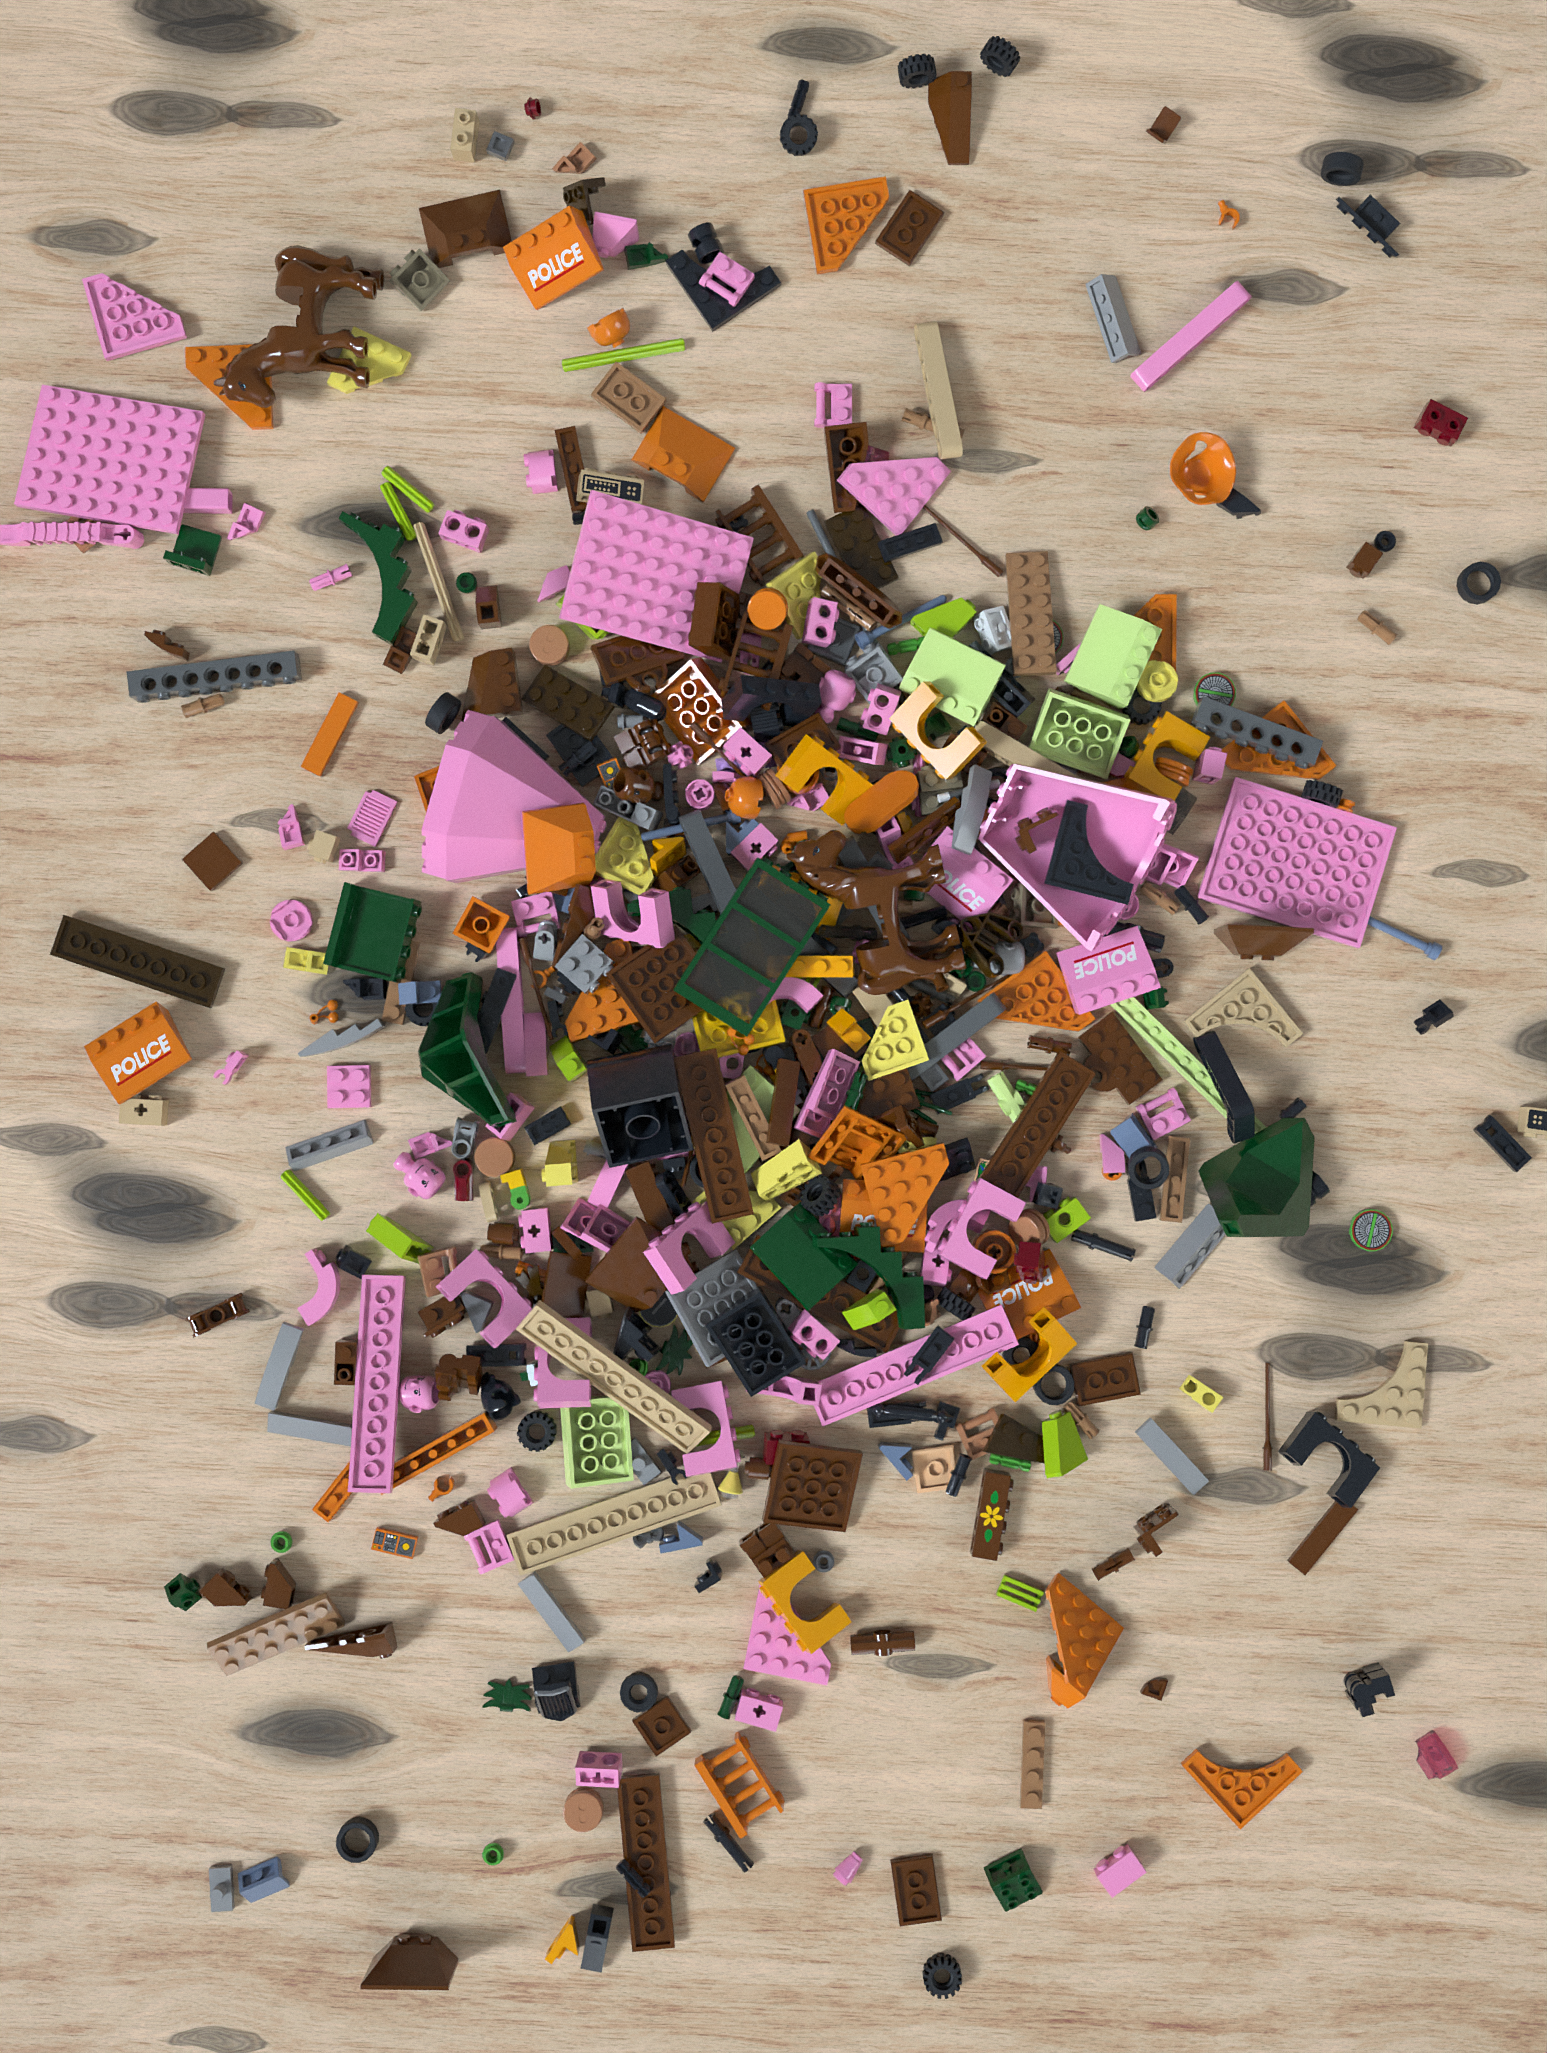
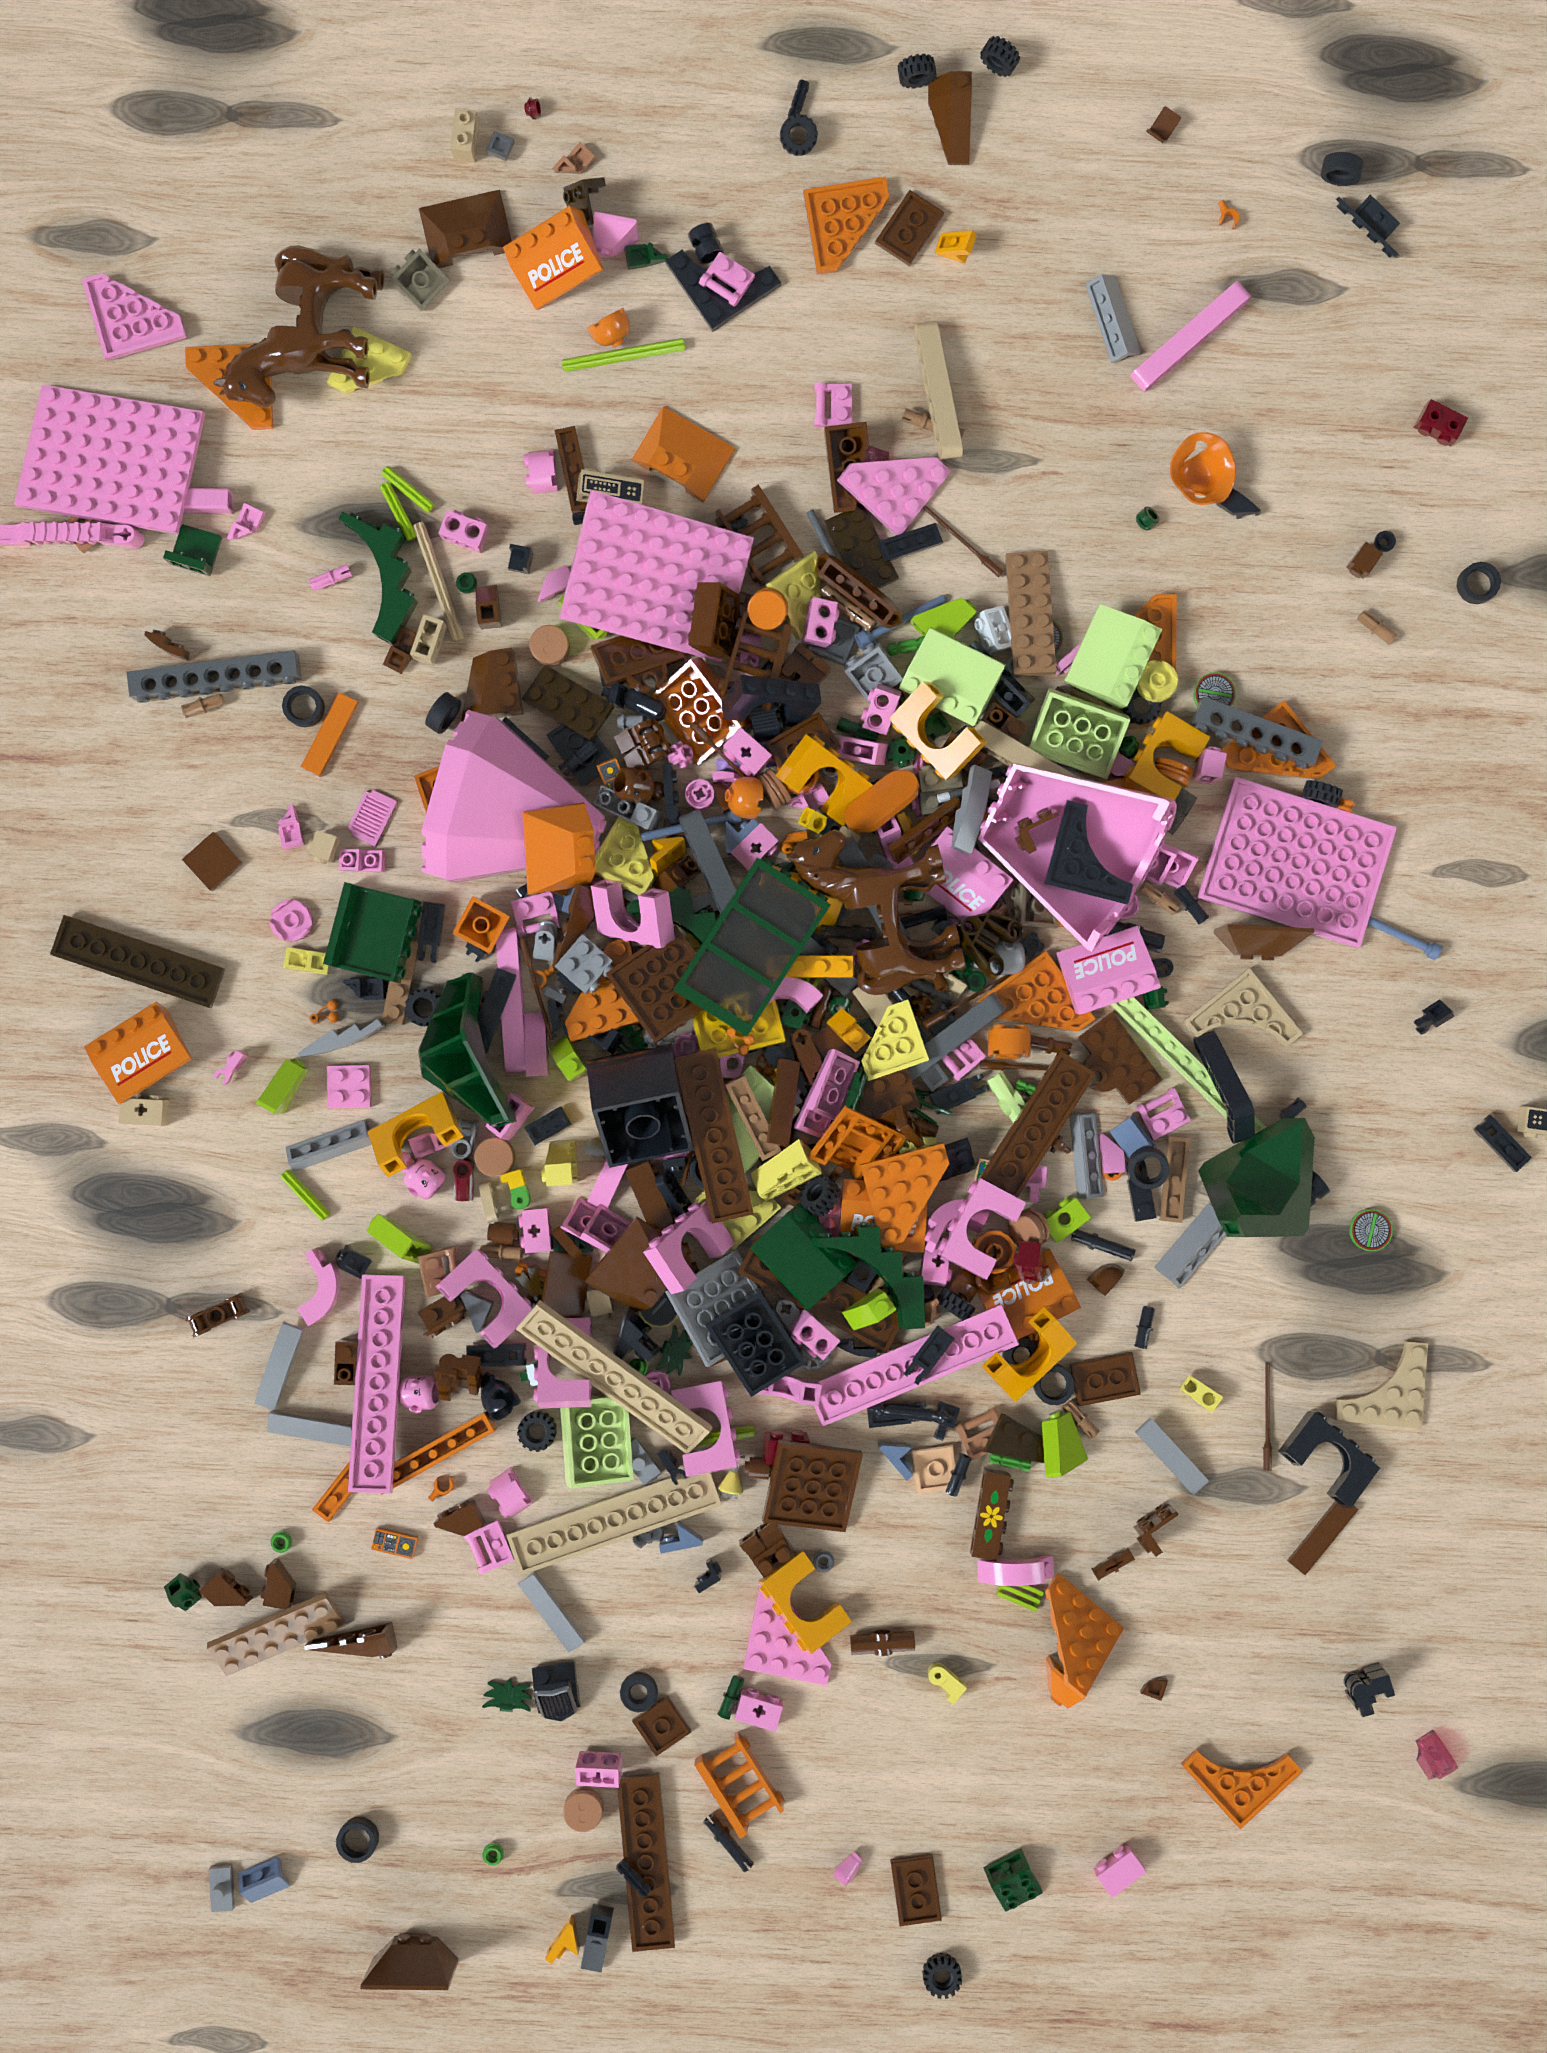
(283, 1086): none -> lime slope
(291, 695): none -> black tyre
(390, 1135): none -> light orange arch
(419, 992): sand blue slope -> none
(431, 929): none -> black hinge
(520, 559): none -> black panel
(593, 930): medium nougat pin -> none
(628, 397): medium nougat plate -> none
(817, 822): none -> yellow leg
(836, 693): bright pink piece -> none
(943, 1677): none -> light yellow leg
(956, 245): none -> light orange slope
(1009, 1042): none -> orange brick
(1015, 1572): none -> bright pink arch
(1032, 1764): medium nougat plate -> none
(1047, 1195): black bracket -> none
(1086, 1156): none -> light grey slope
(1106, 1277): none -> reddish brown brick

